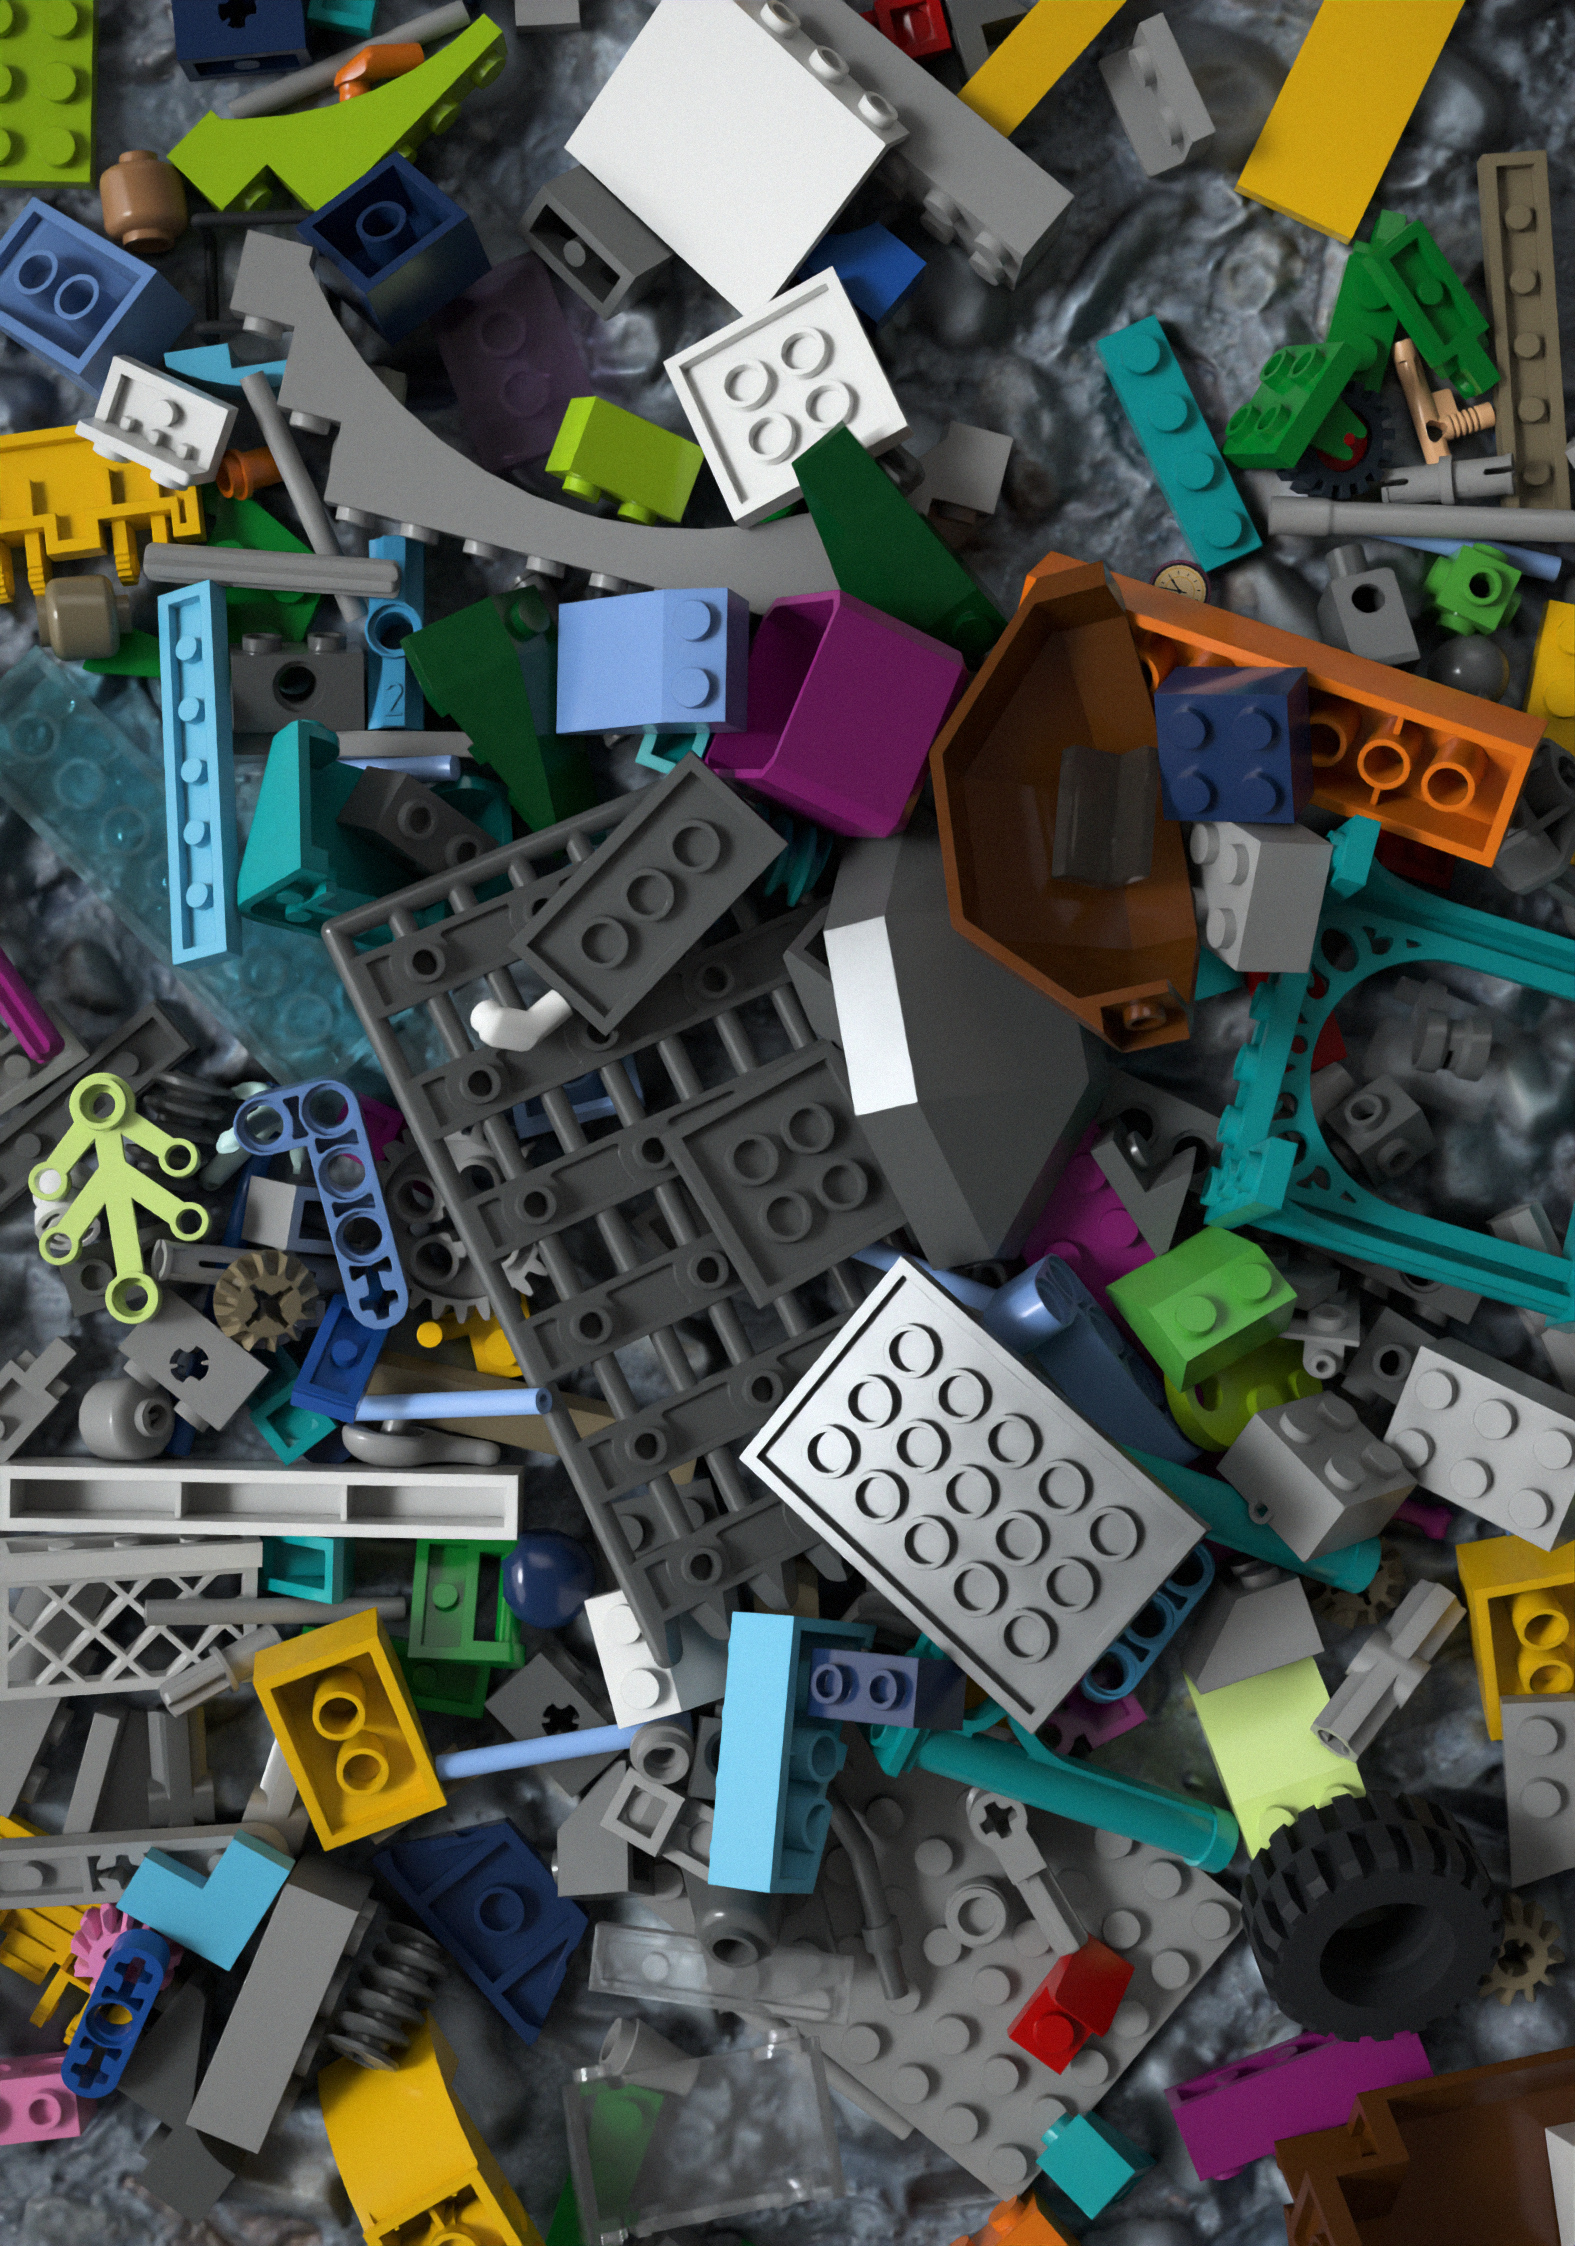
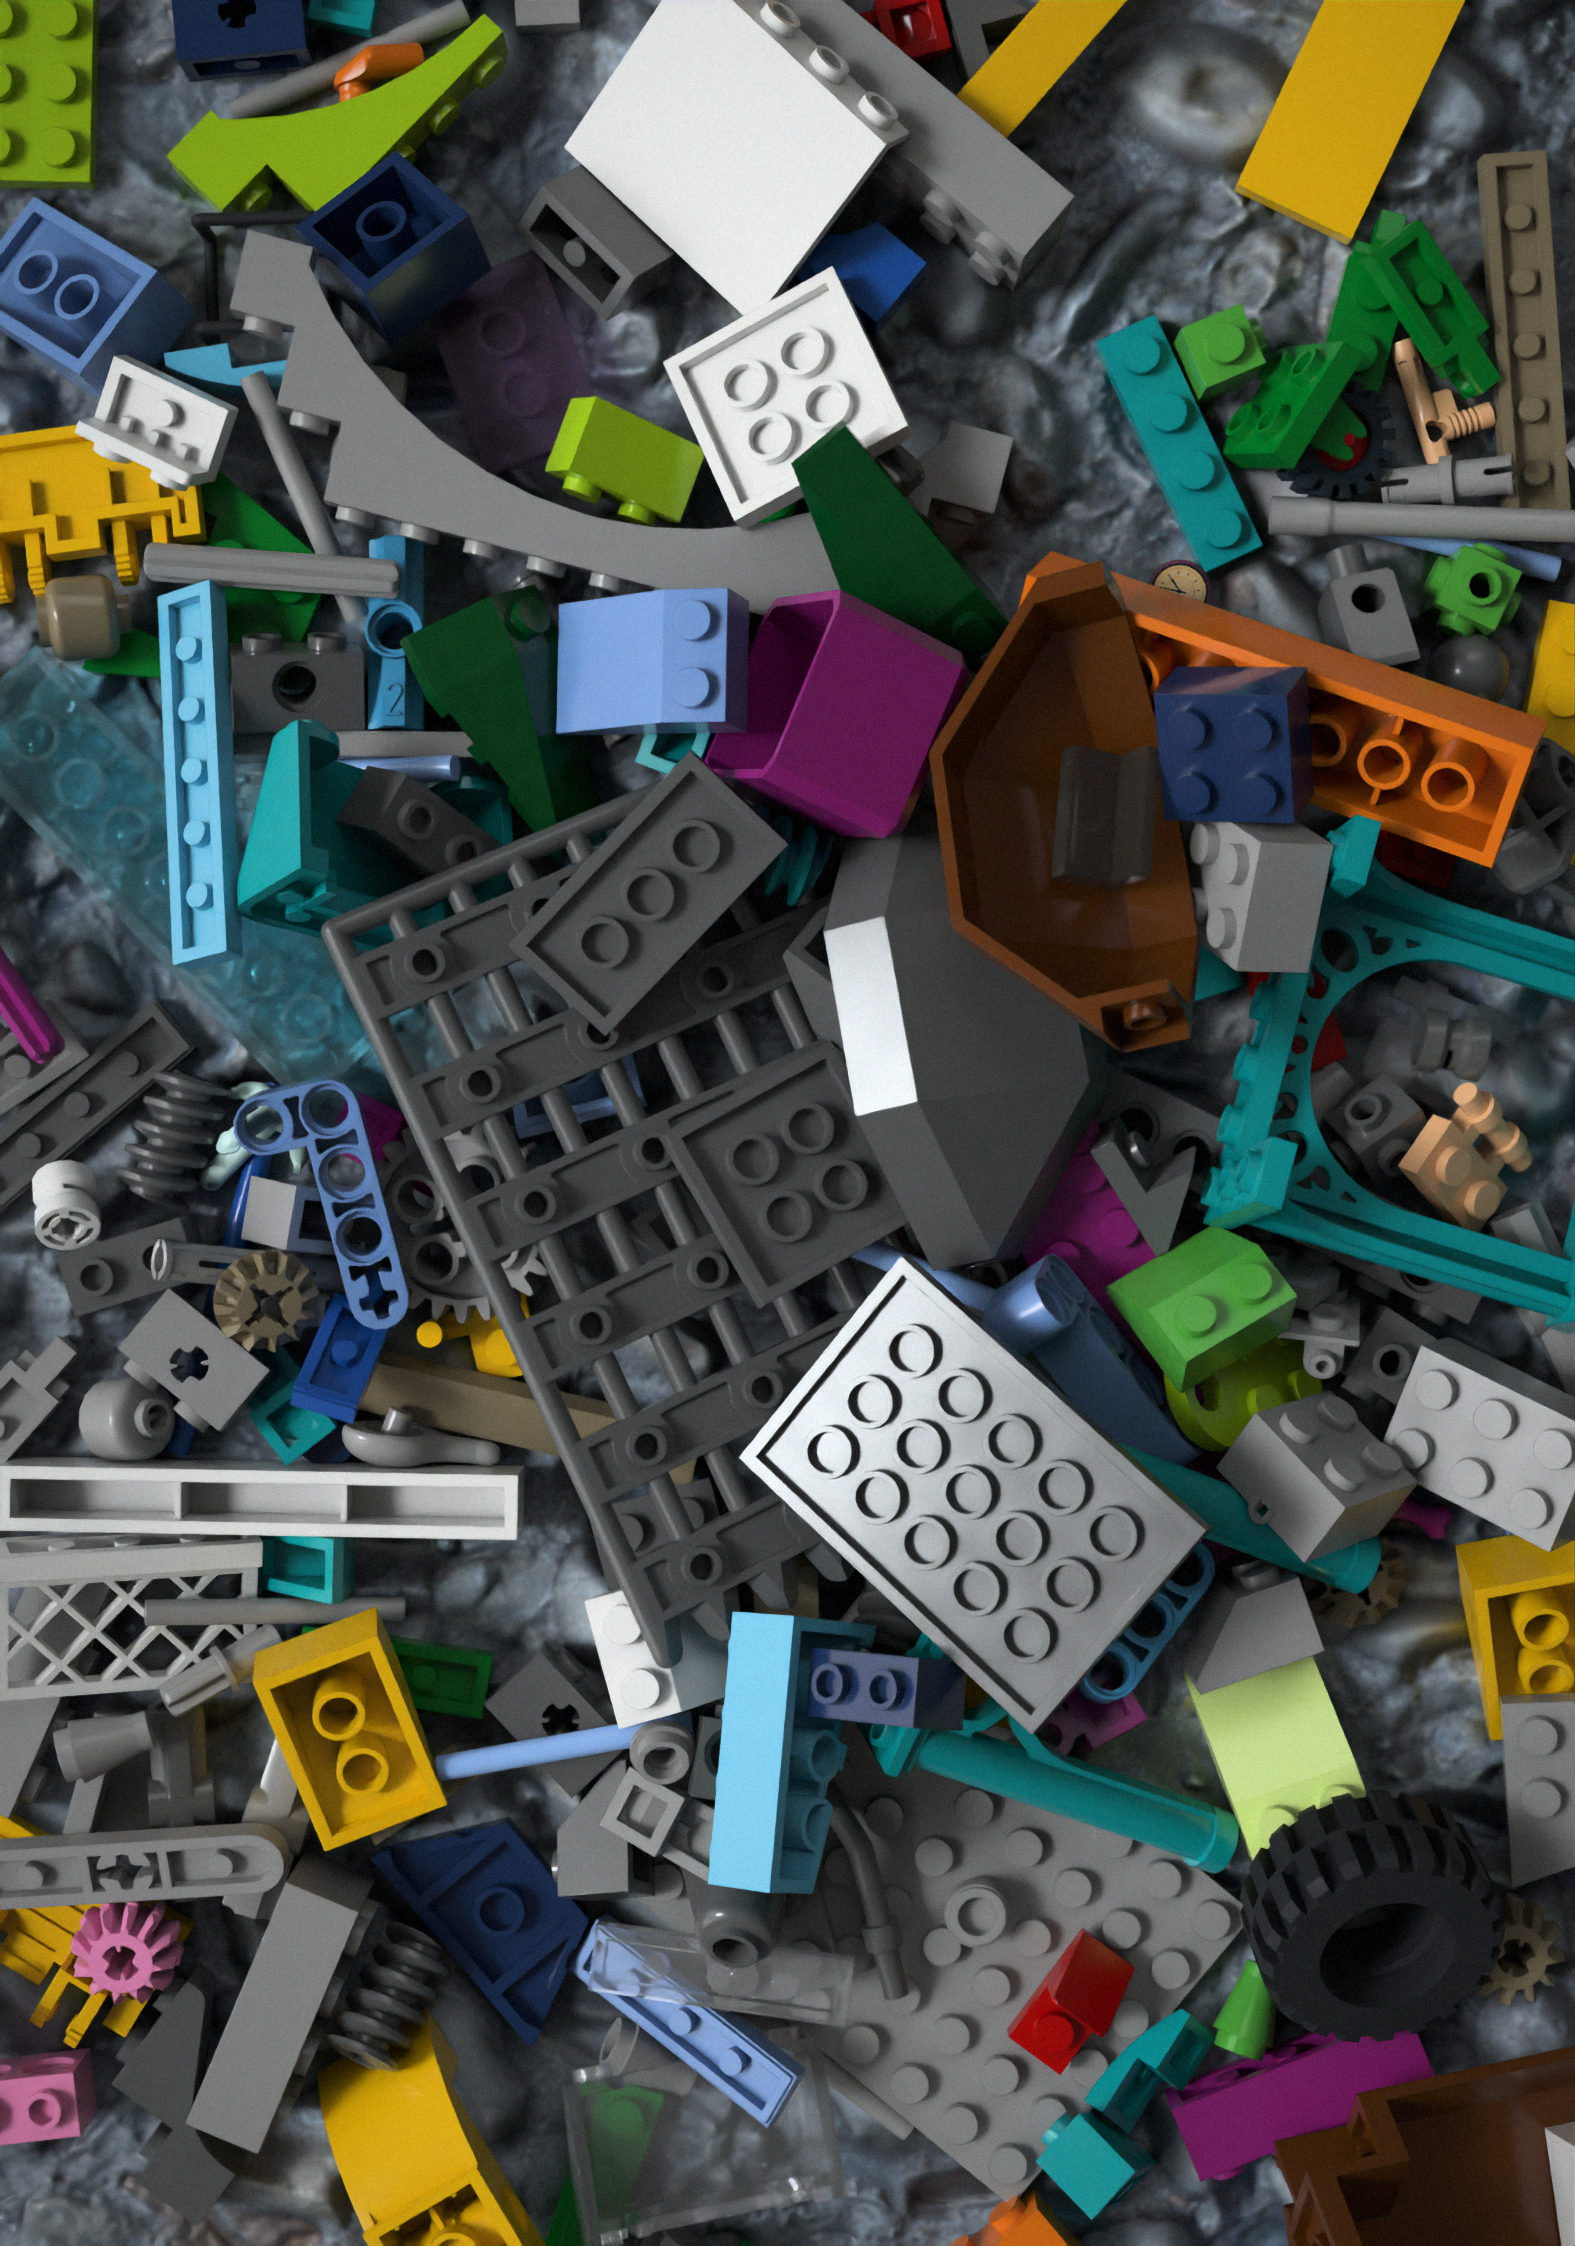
(101, 1743): none -> light grey cone
(116, 1186): yellowish green plant -> none
(117, 2038): blue beam -> none
(144, 202): medium nougat head -> none
(209, 1913): medium azure tile -> none
(246, 472): orange pin -> none
(448, 1604): green plate -> none
(455, 1404): light blue piece -> none
(518, 1028): white arm -> none
(548, 1578): dark blue hair -> none
(712, 2043): none -> medium blue tile
(1026, 1868): light grey connector -> none
(1157, 100): light grey bracket -> none
(1163, 2052): none -> teal slope
(1220, 352): none -> bright green brick
(1248, 2016): none -> bright green cone
(1388, 1670): light grey piece -> none
(1453, 1174): none -> light nougat plate

